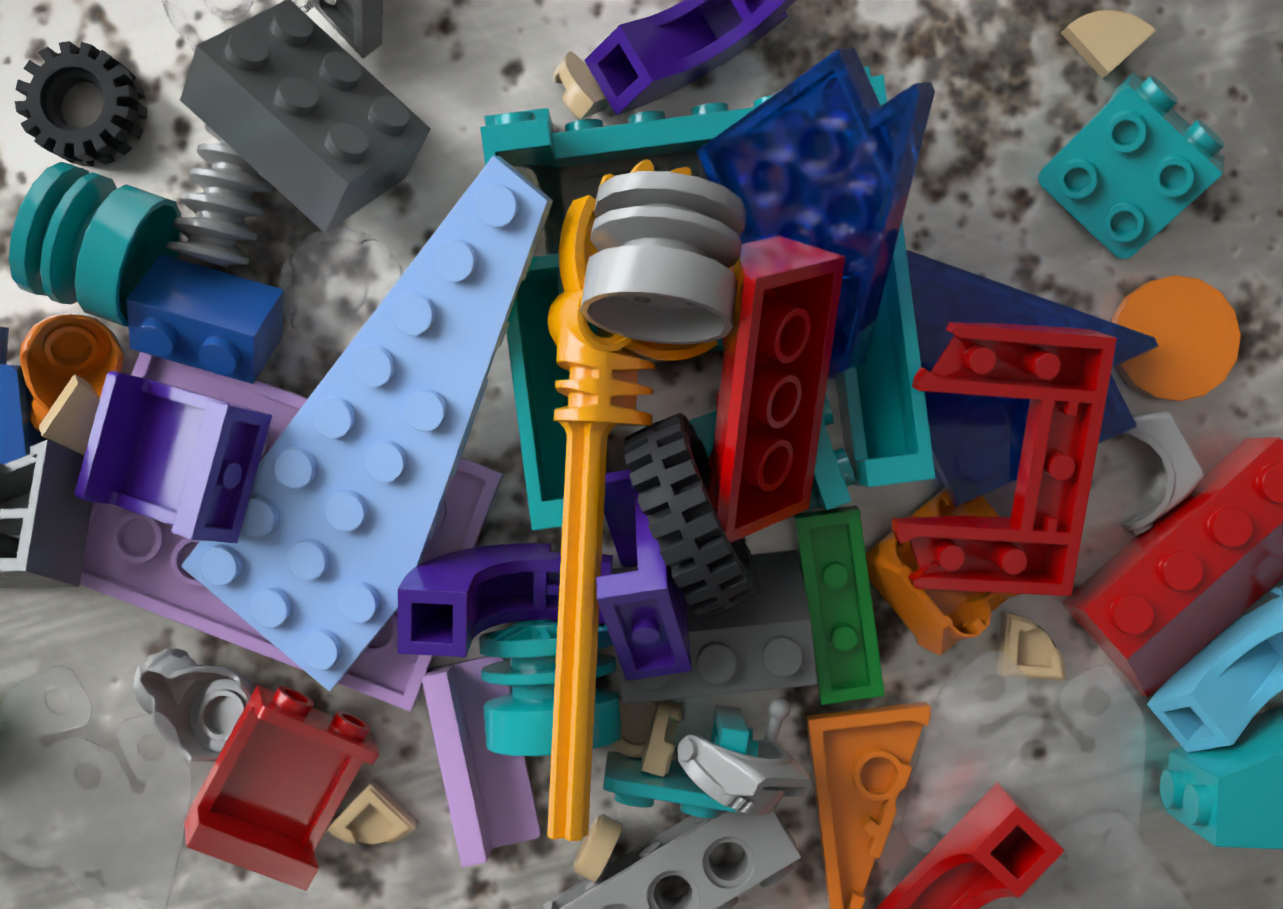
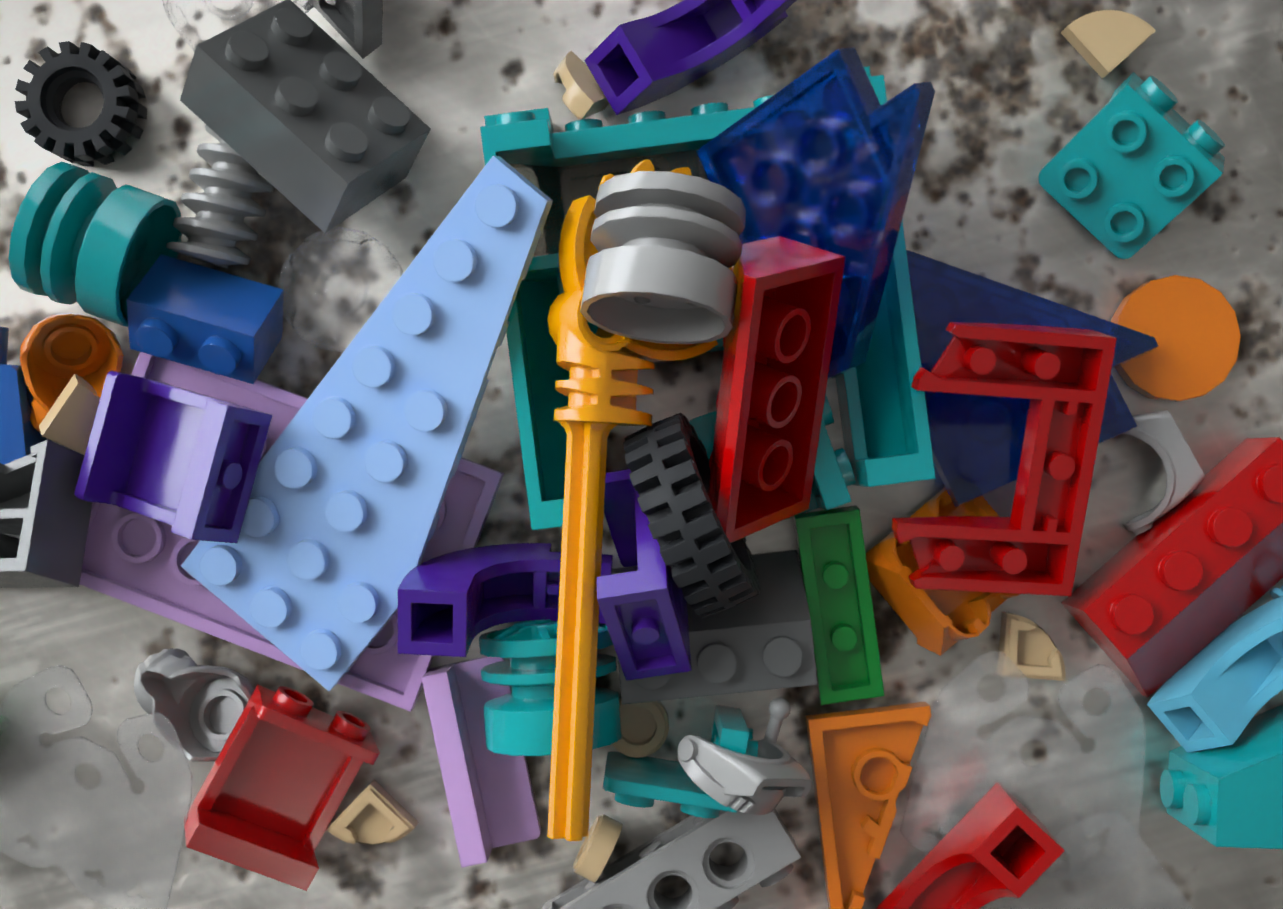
(659, 743): tan tile -> none

